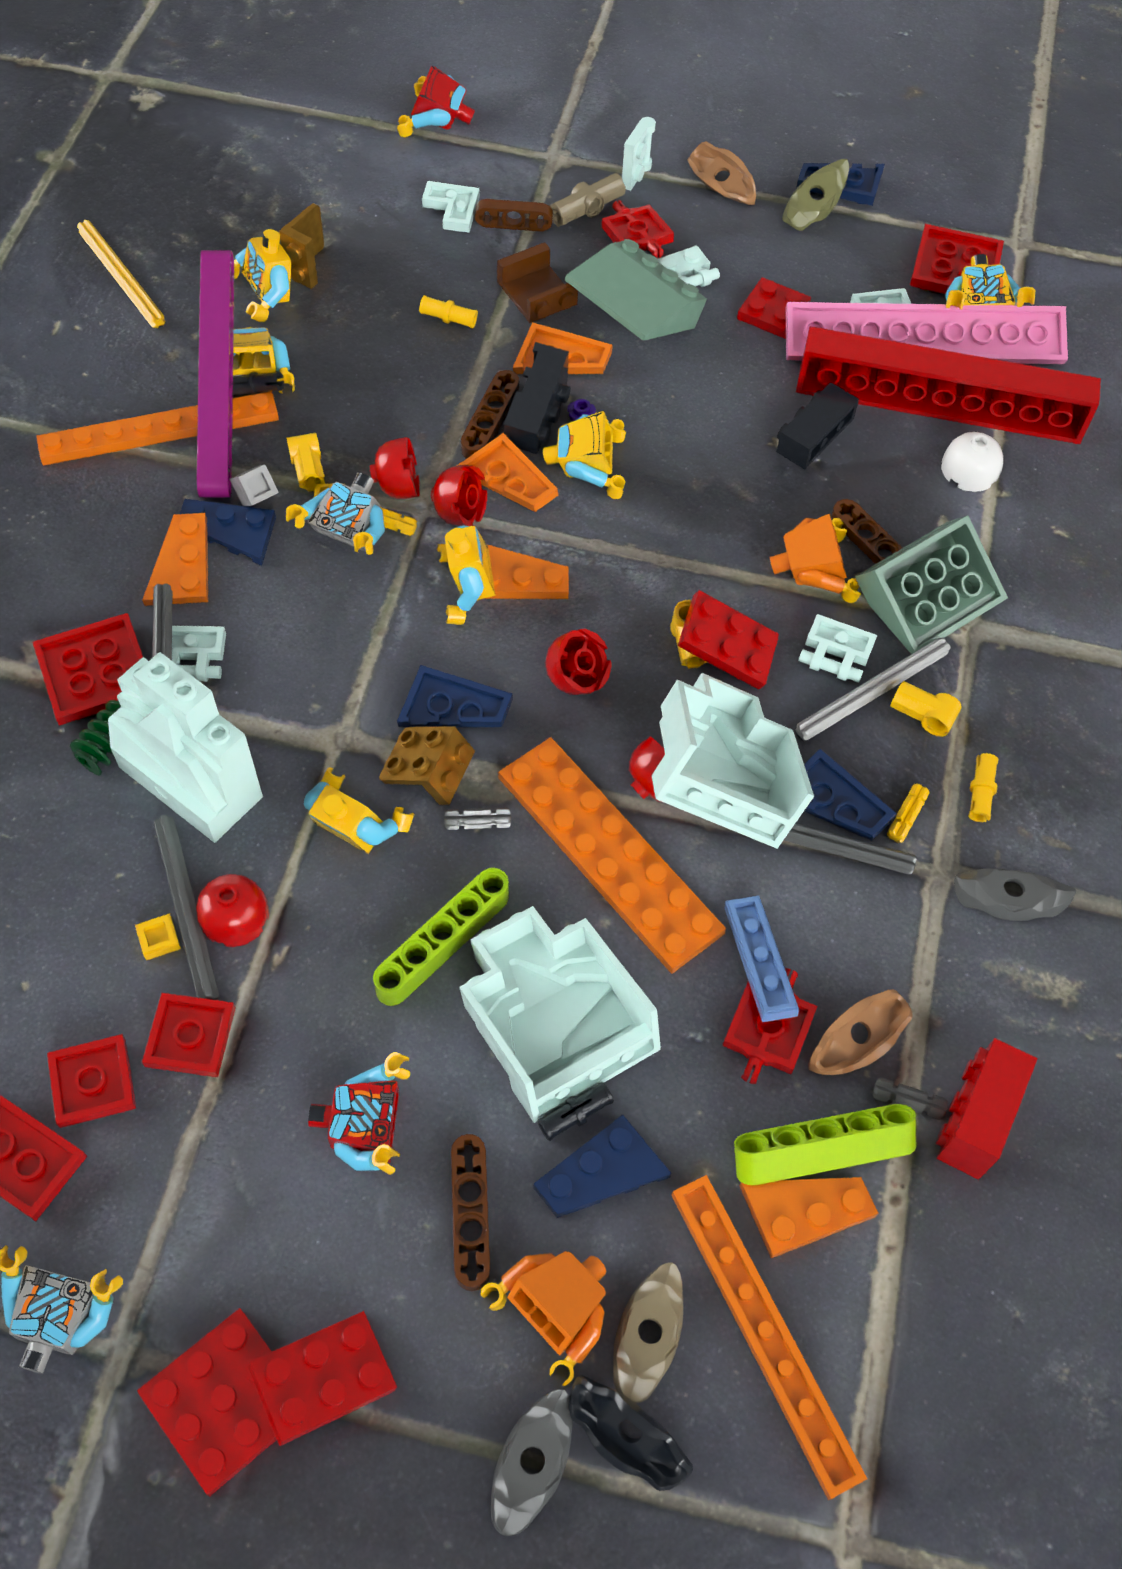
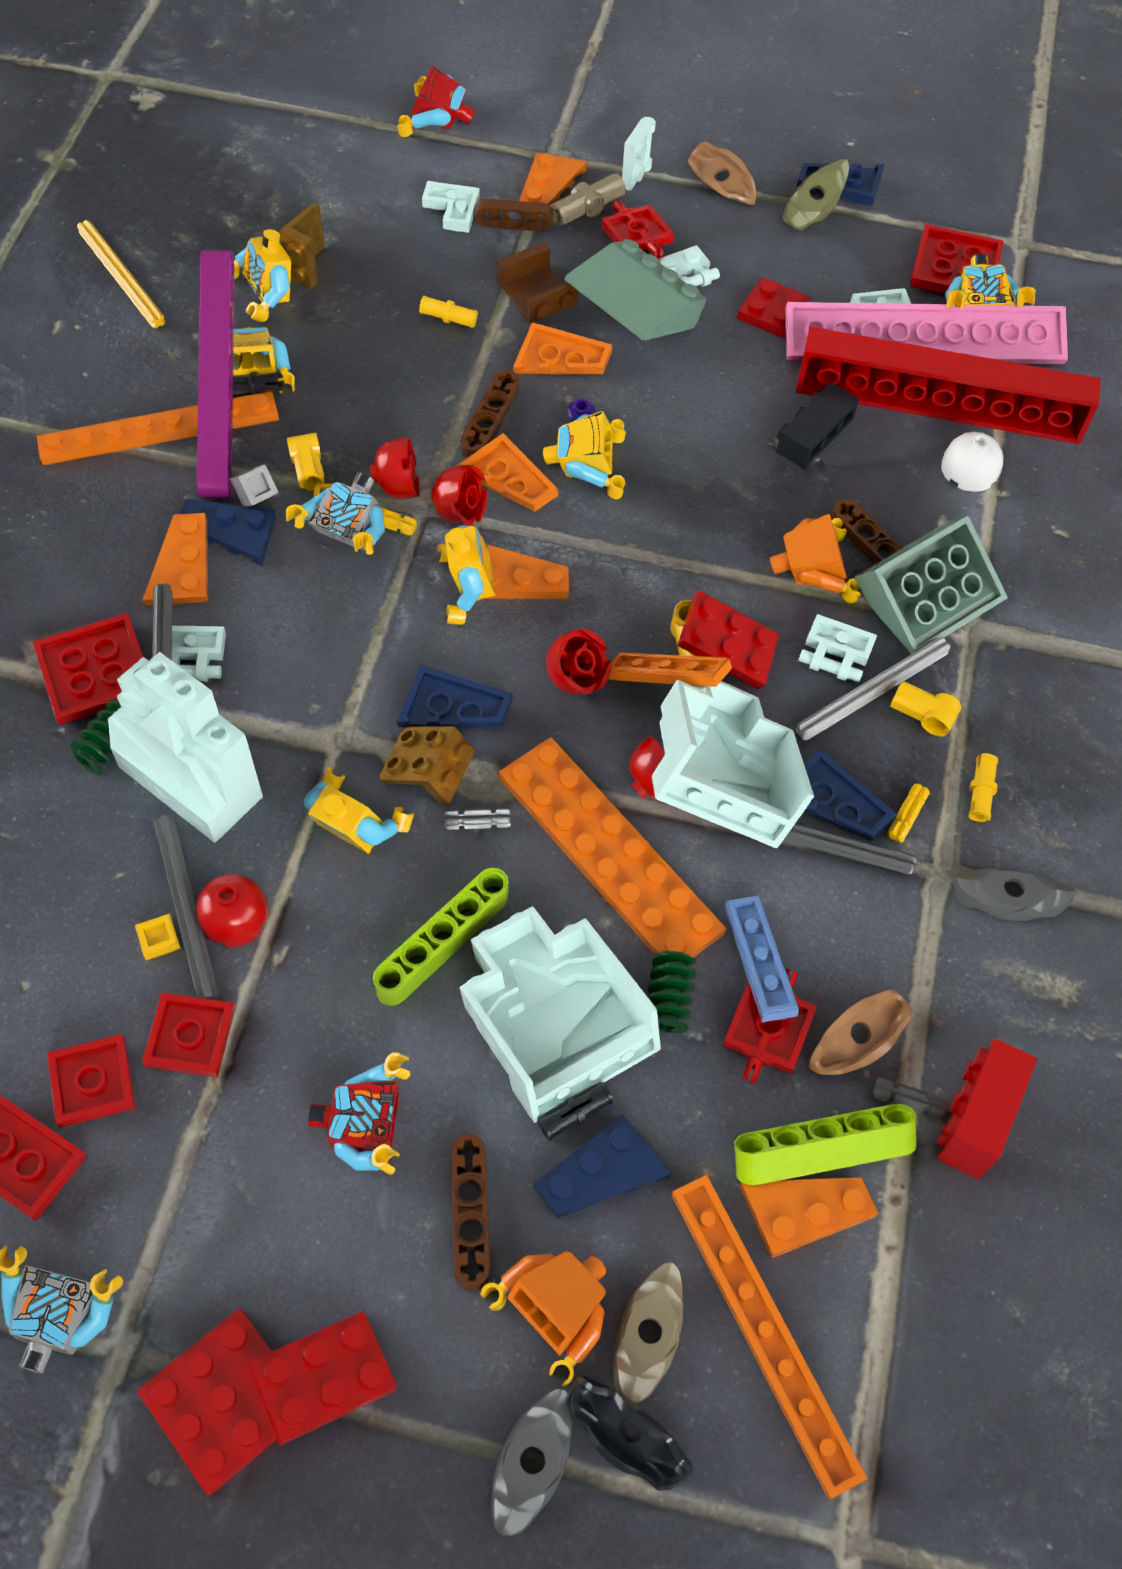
(540, 399): black wedge -> none
(550, 177): none -> orange wing
(667, 989): none -> dark green piece
(669, 668): none -> orange tile

